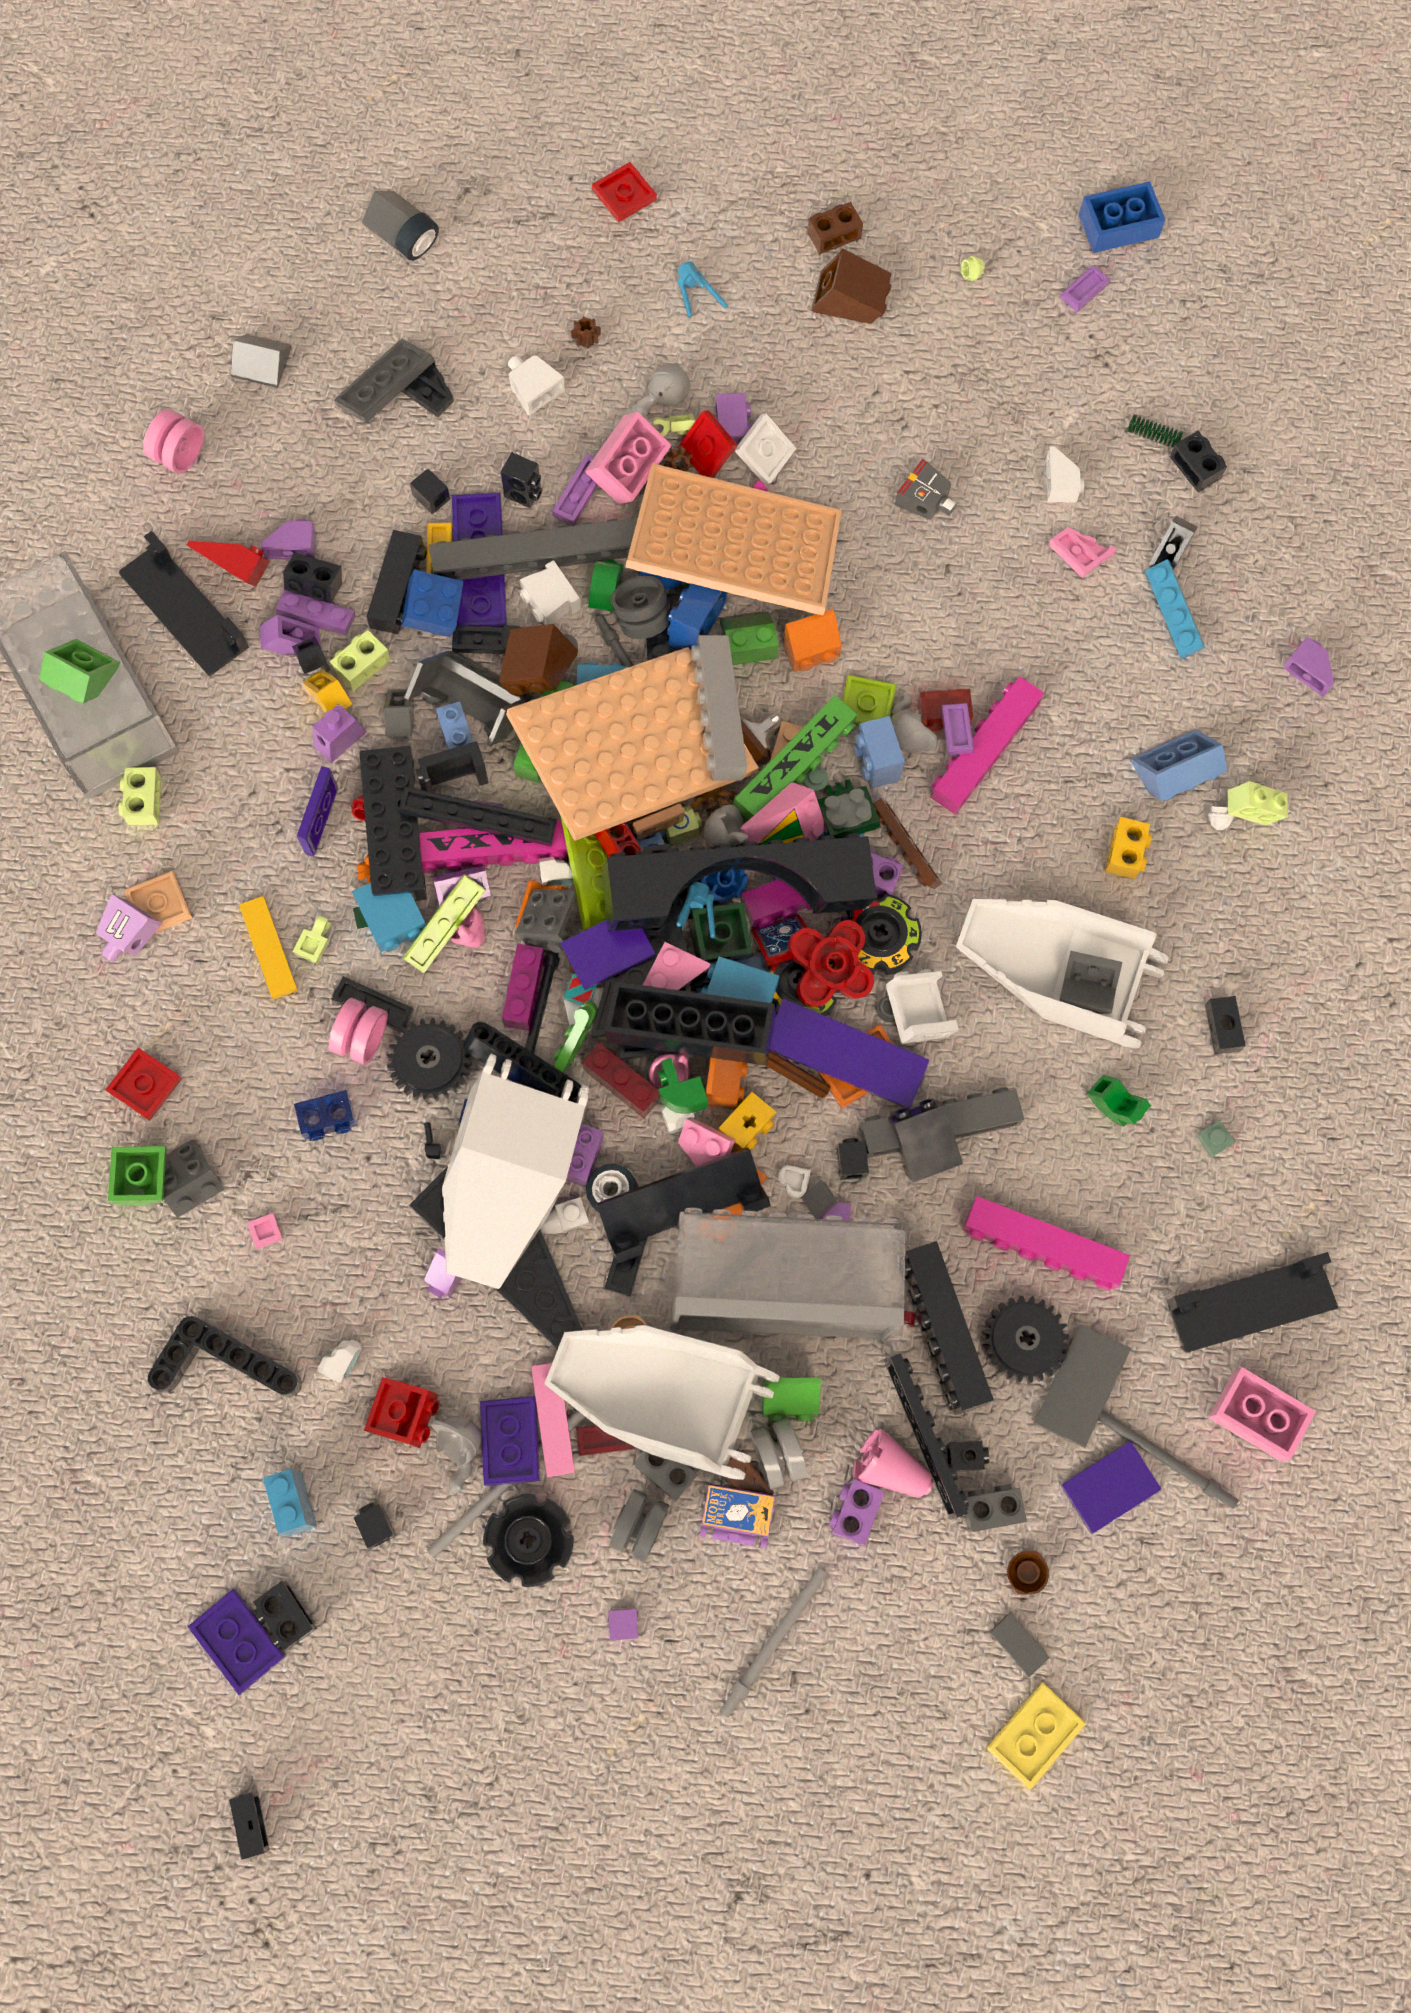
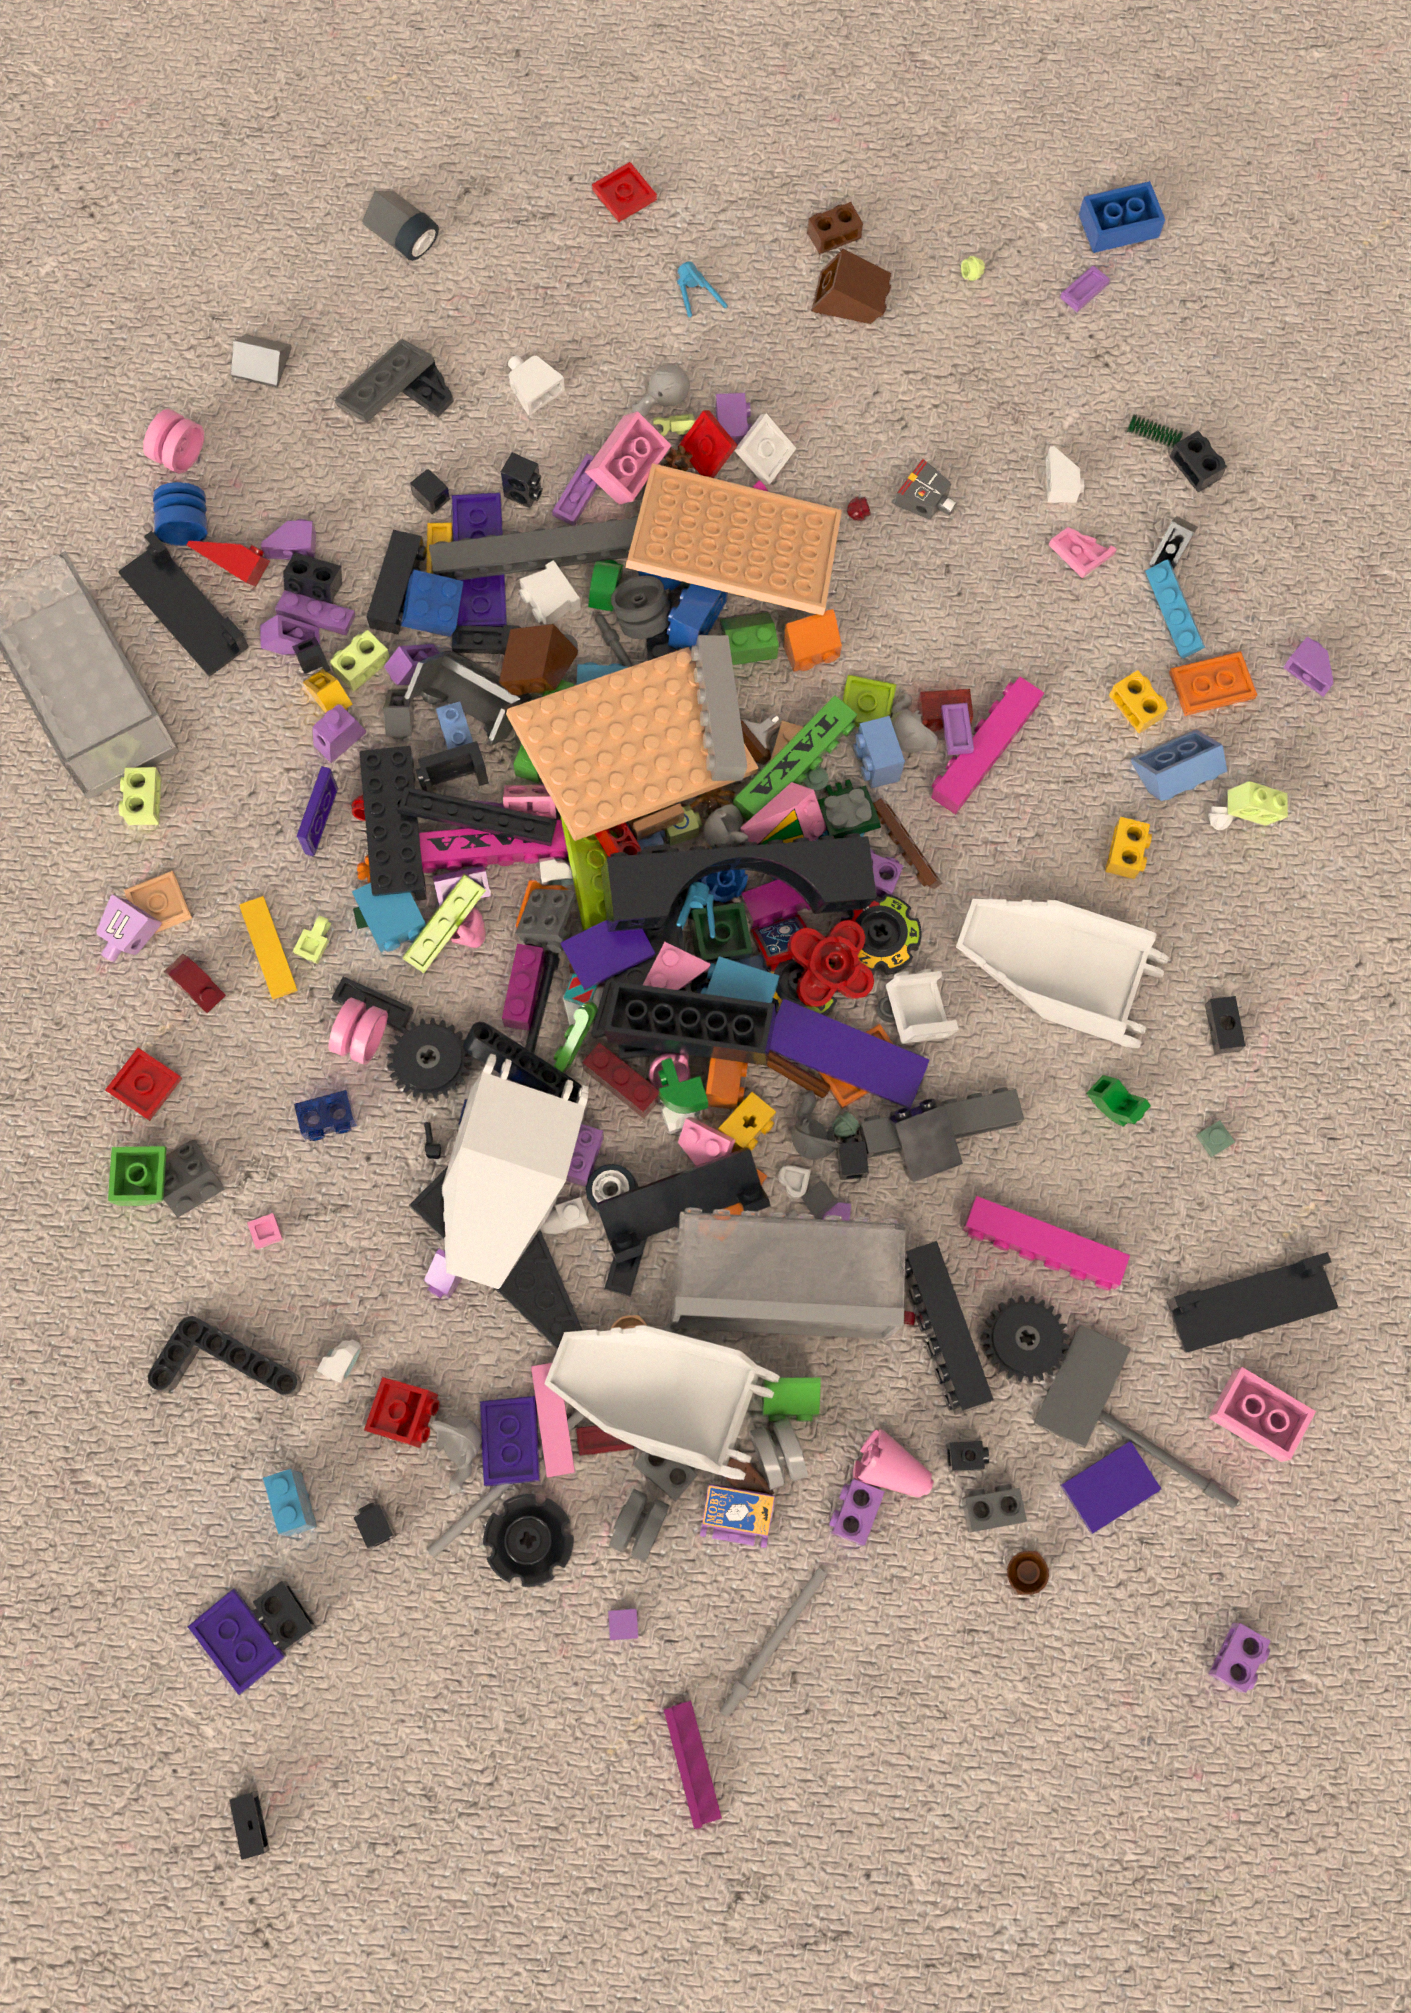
(77, 670): bright green slope -> none
(180, 513): none -> blue wheel
(195, 983): none -> dark red brick
(405, 659): none -> medium lavender slope
(529, 799): none -> bright pink brick
(585, 332): reddish brown gear -> none
(692, 1764): none -> magenta fence
(809, 1135): none -> dark grey piece
(845, 1125): none -> sand green plate
(858, 508): none -> dark red plate
(931, 1447): black plate -> none
(1019, 1645): dark grey tile -> none
(1035, 1735): light yellow tile -> none
(1090, 982): dark grey bracket -> none
(1133, 704): none -> yellow brick
(1213, 683): none -> orange tile
(1233, 1653): none -> medium lavender brick

